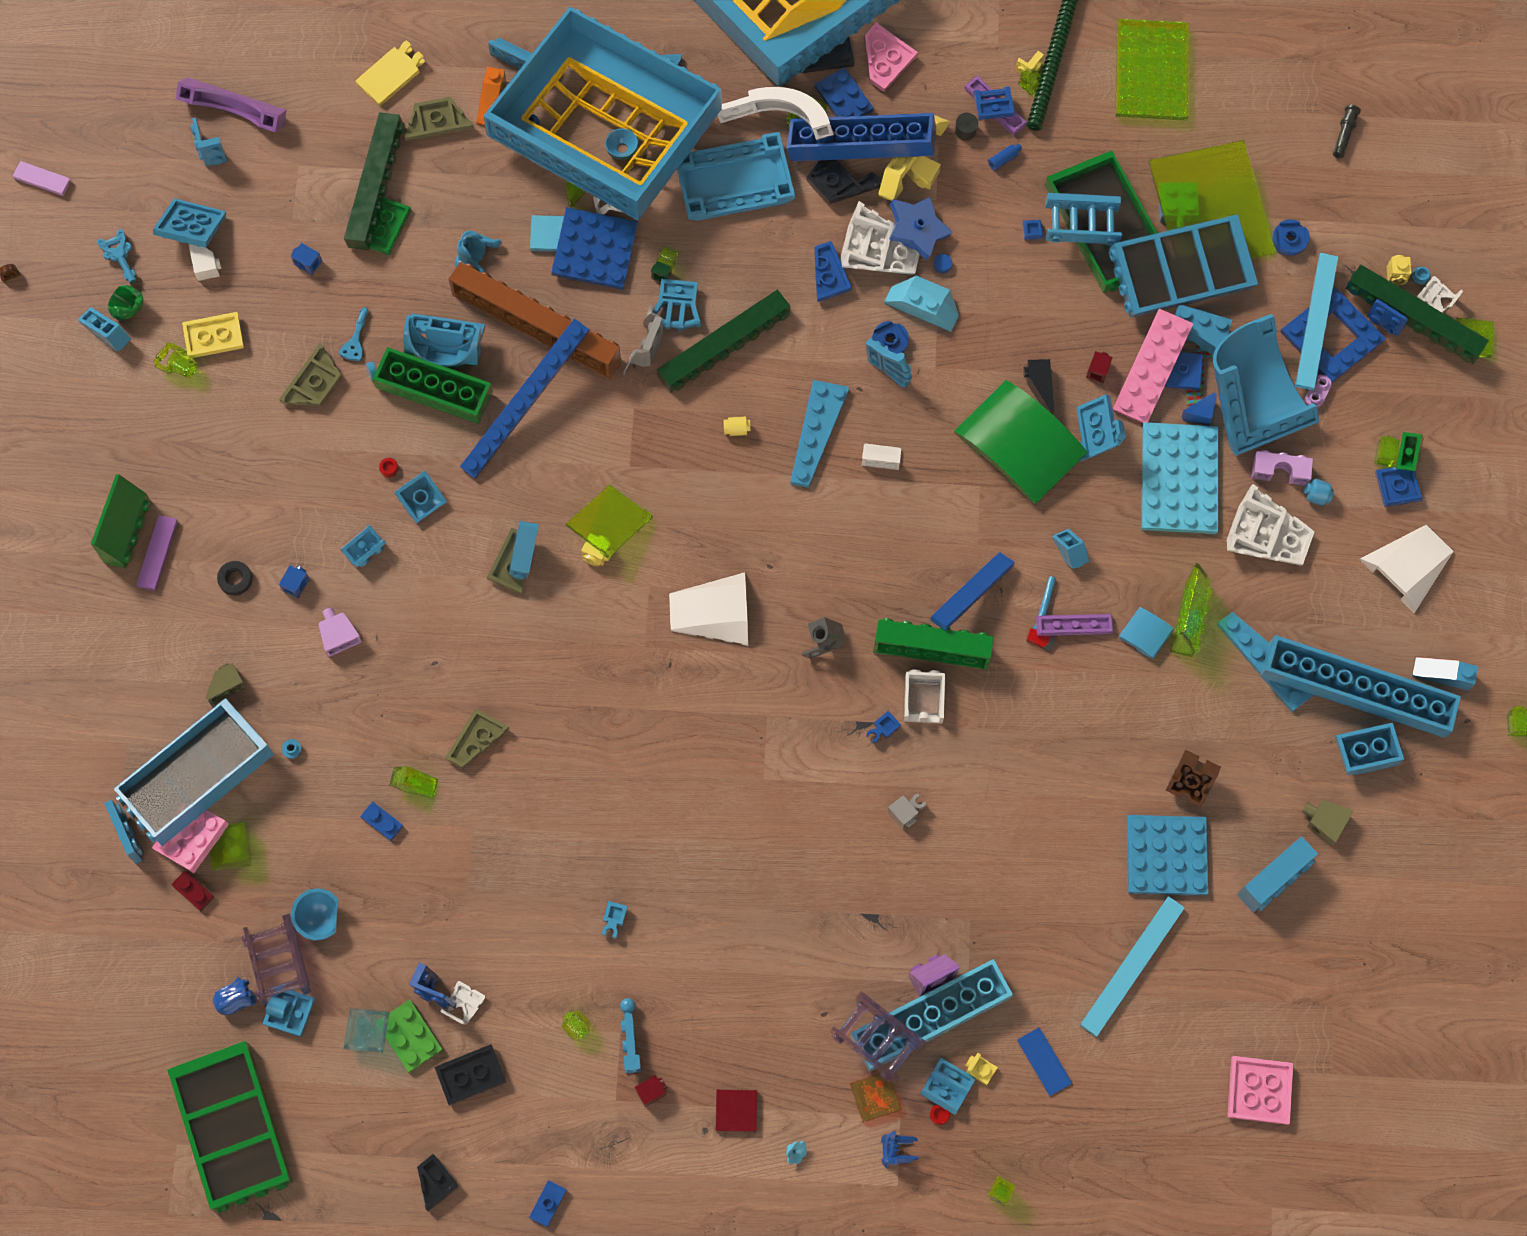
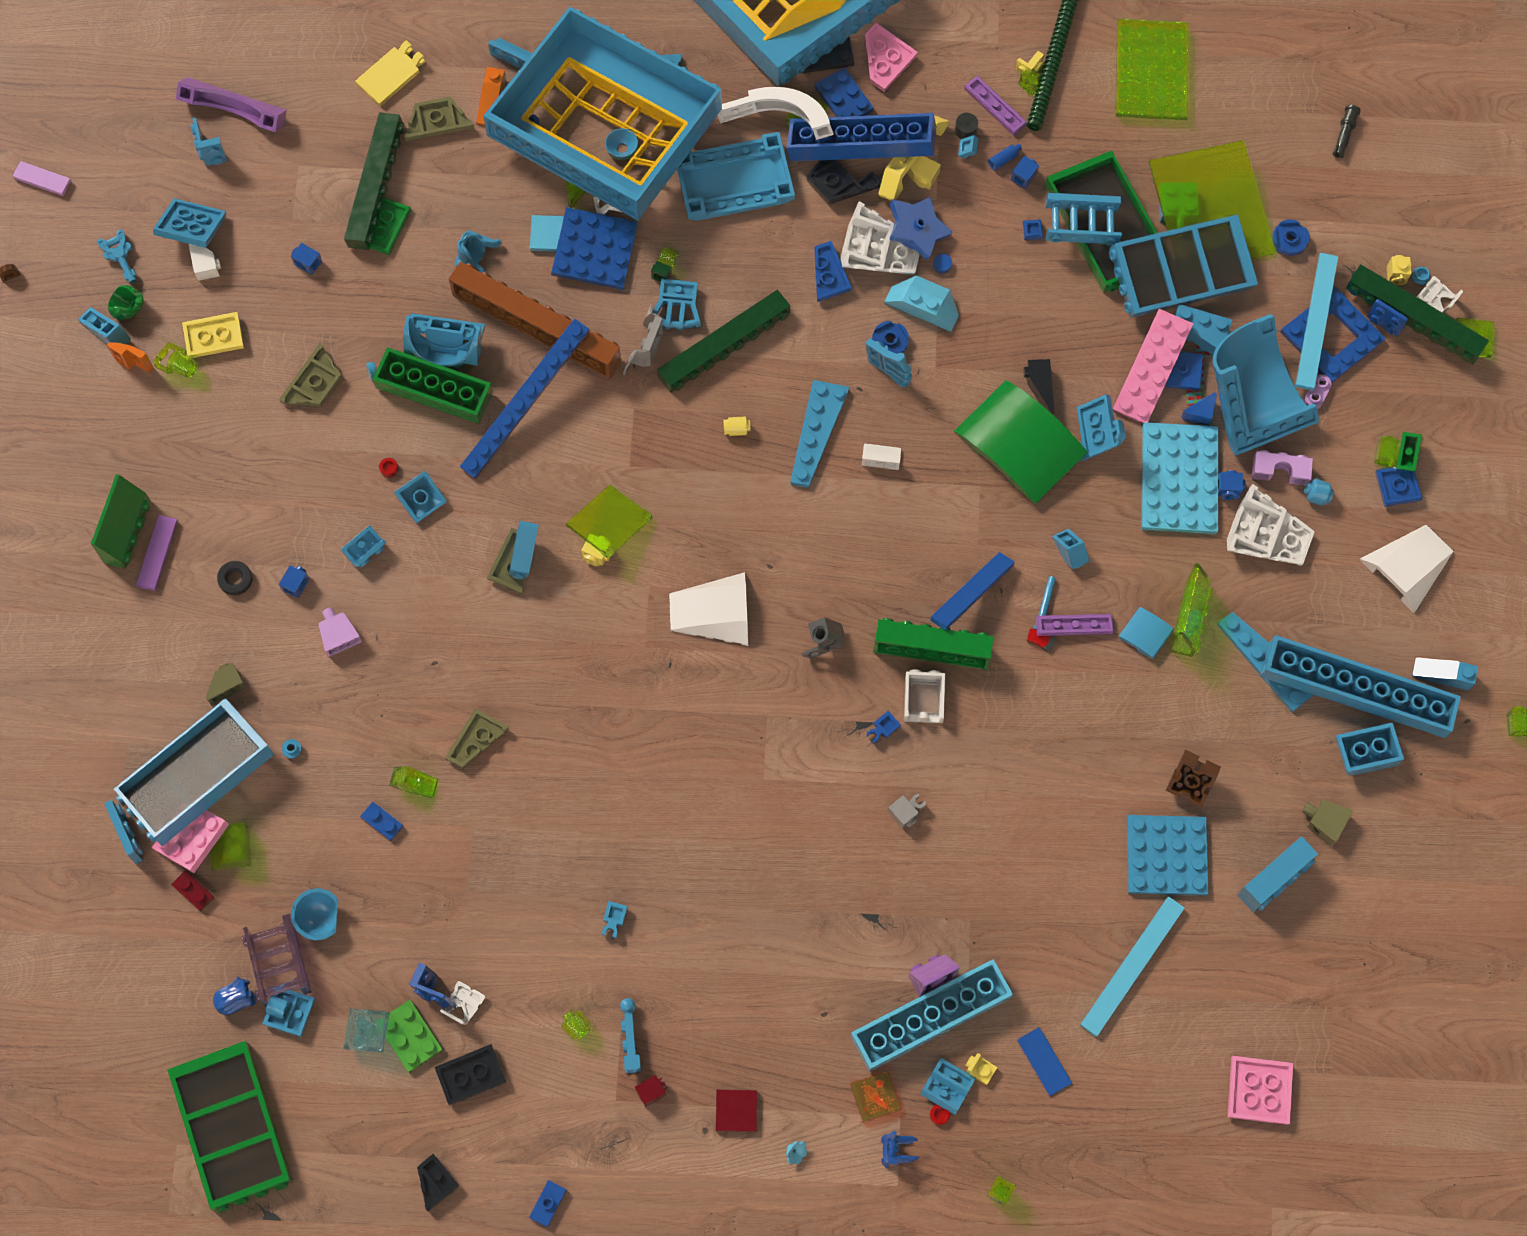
(129, 355): none -> orange slope
(354, 342): dark azure piece -> none
(896, 1029): clear purple fence -> none
(968, 147): none -> dark azure plate
(994, 107): blue plate -> none
(1025, 172): none -> blue brick
(1099, 366): dark red brick -> none
(1230, 485): none -> blue brick

